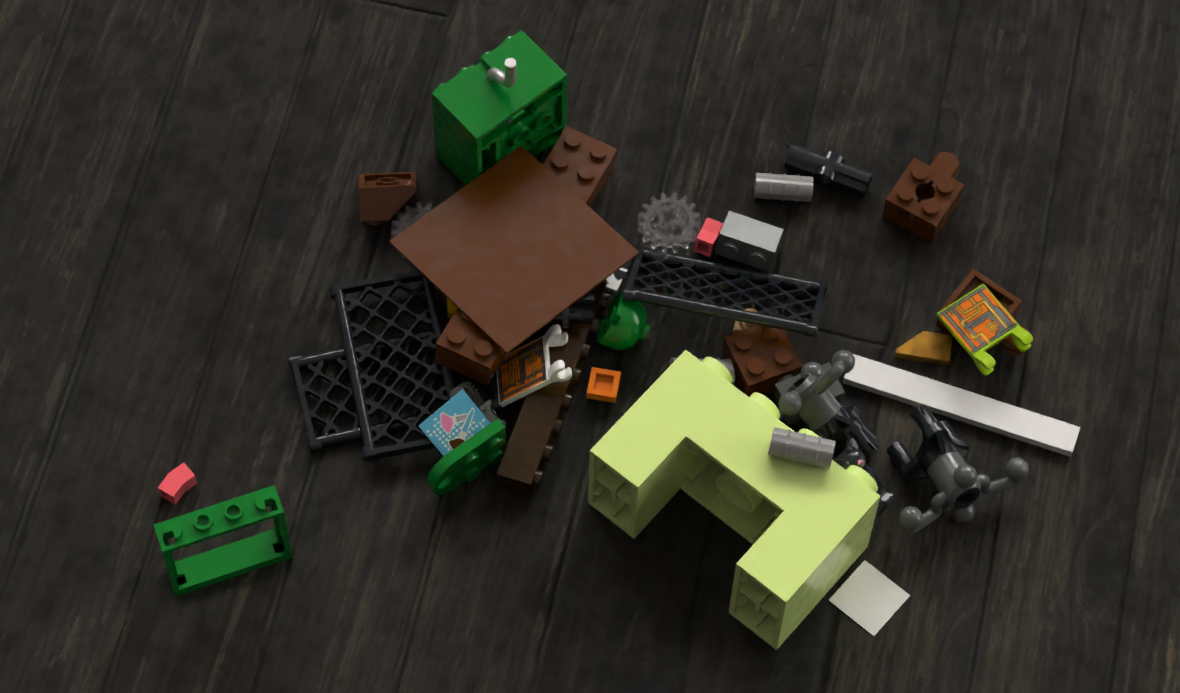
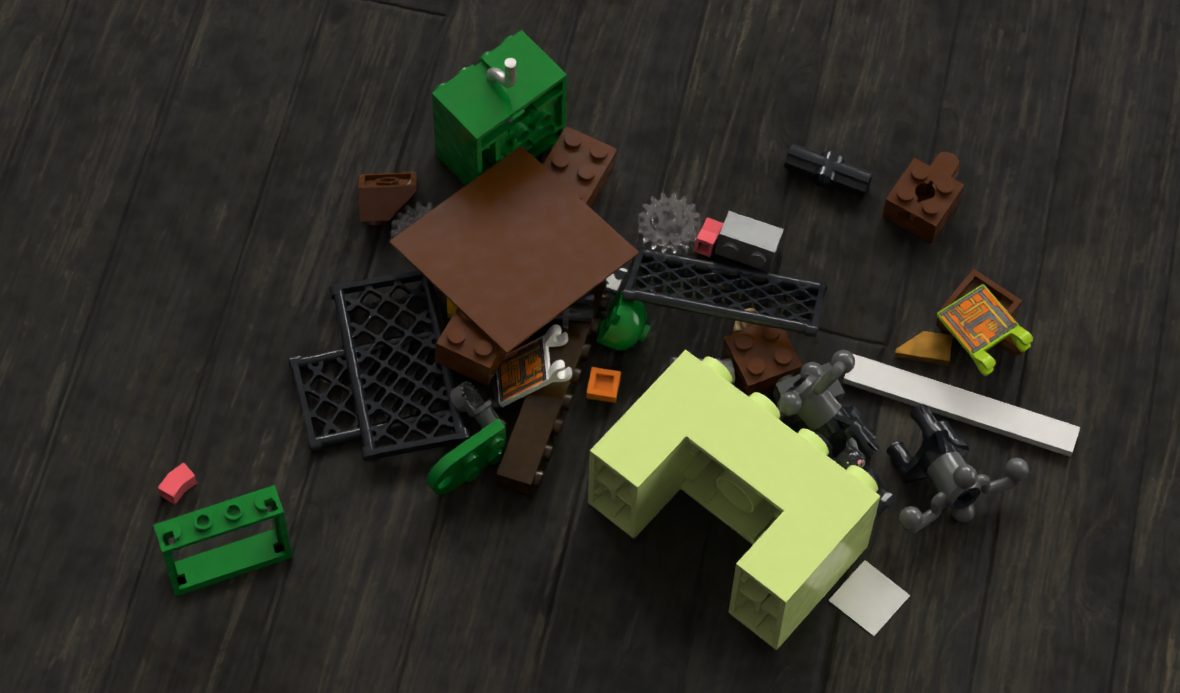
(454, 423): medium azure sticker -> none
(783, 187): light grey axle -> none
(801, 447): light grey axle -> none

